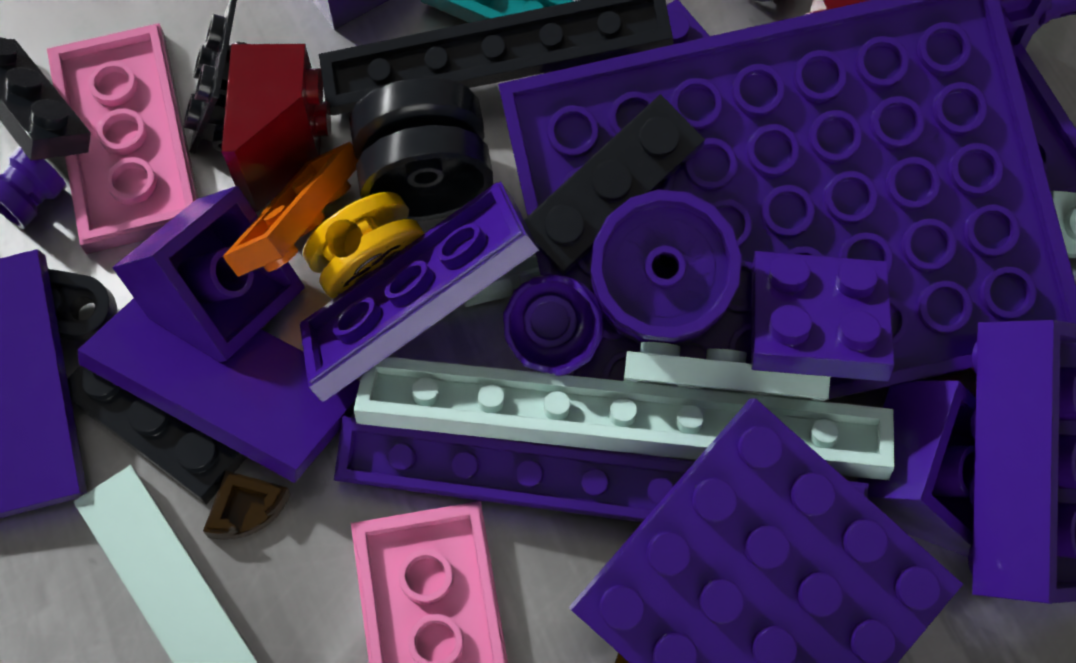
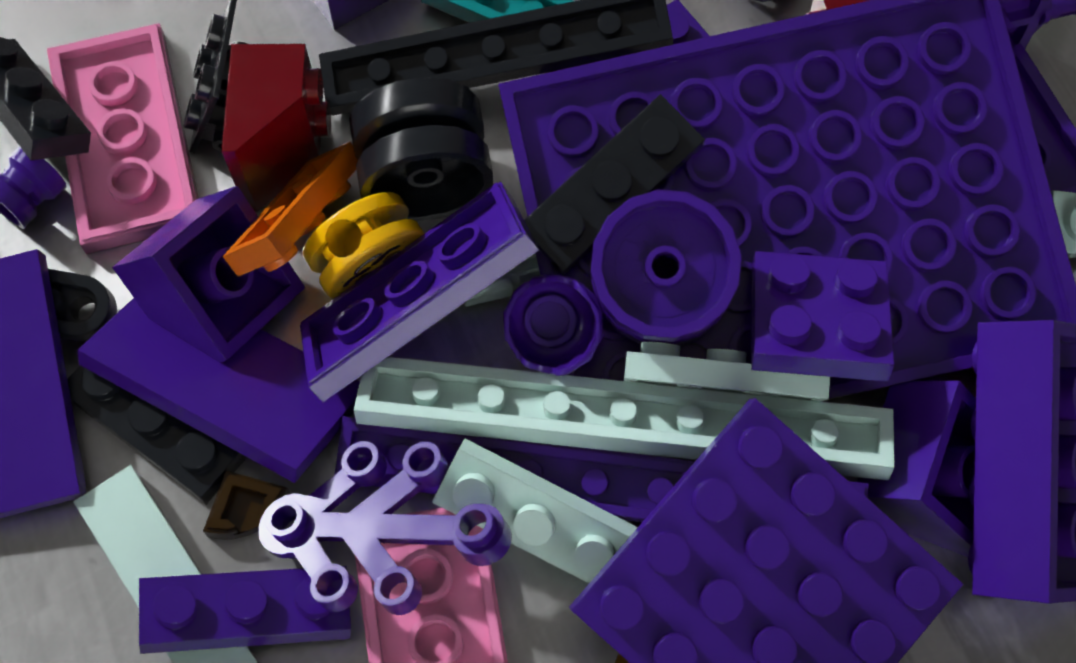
(235, 611): none -> dark purple plate
(375, 524): none -> plant
(539, 513): none -> light aqua plate

